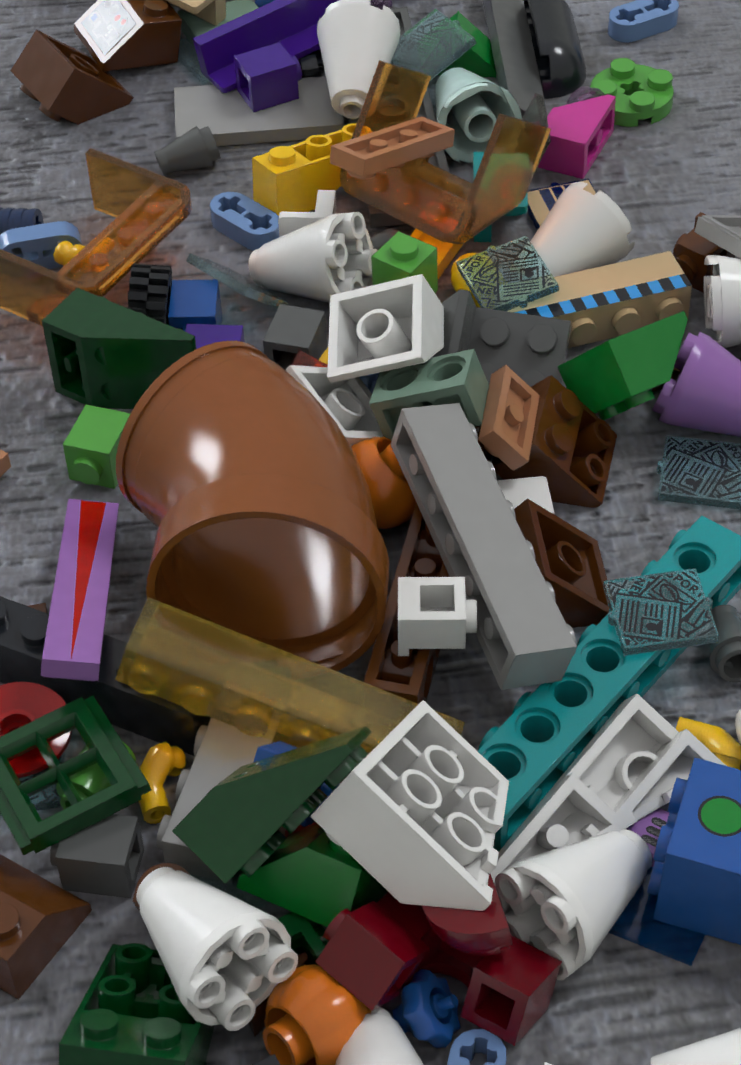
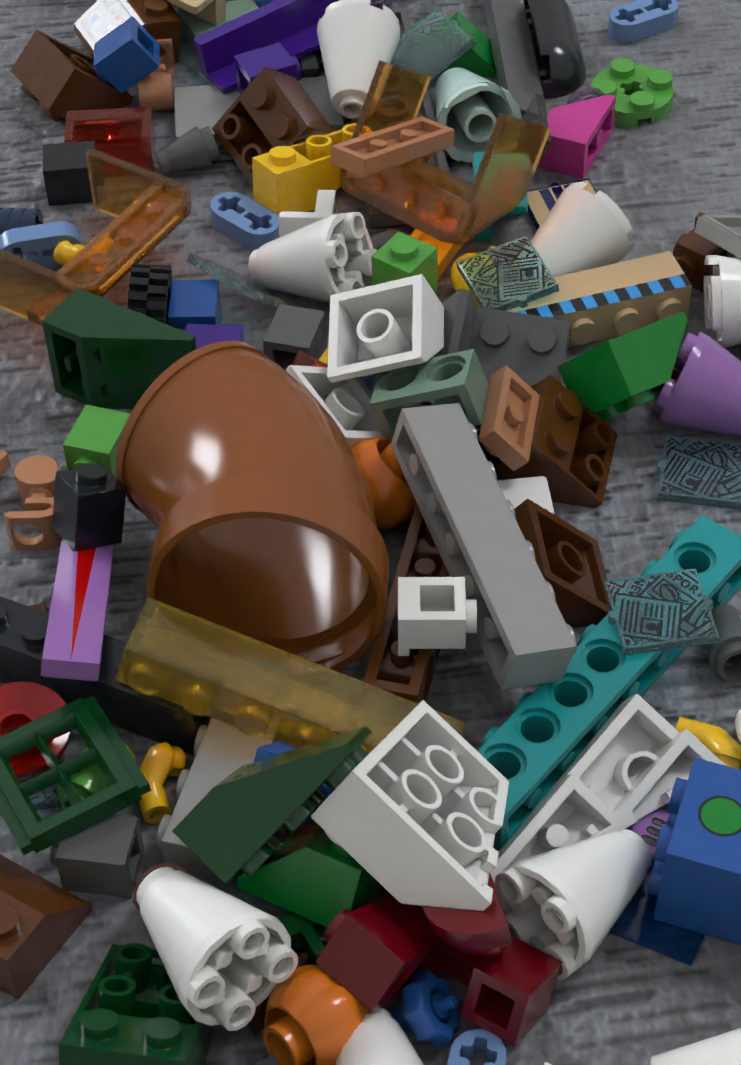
(36, 492): none -> nougat leg
(67, 173): none -> black brick
(88, 507): none -> black brick
(116, 132): none -> clear red panel
(126, 55): none -> blue brick
(157, 88): none -> nougat leg
(268, 115): none -> reddish brown slope

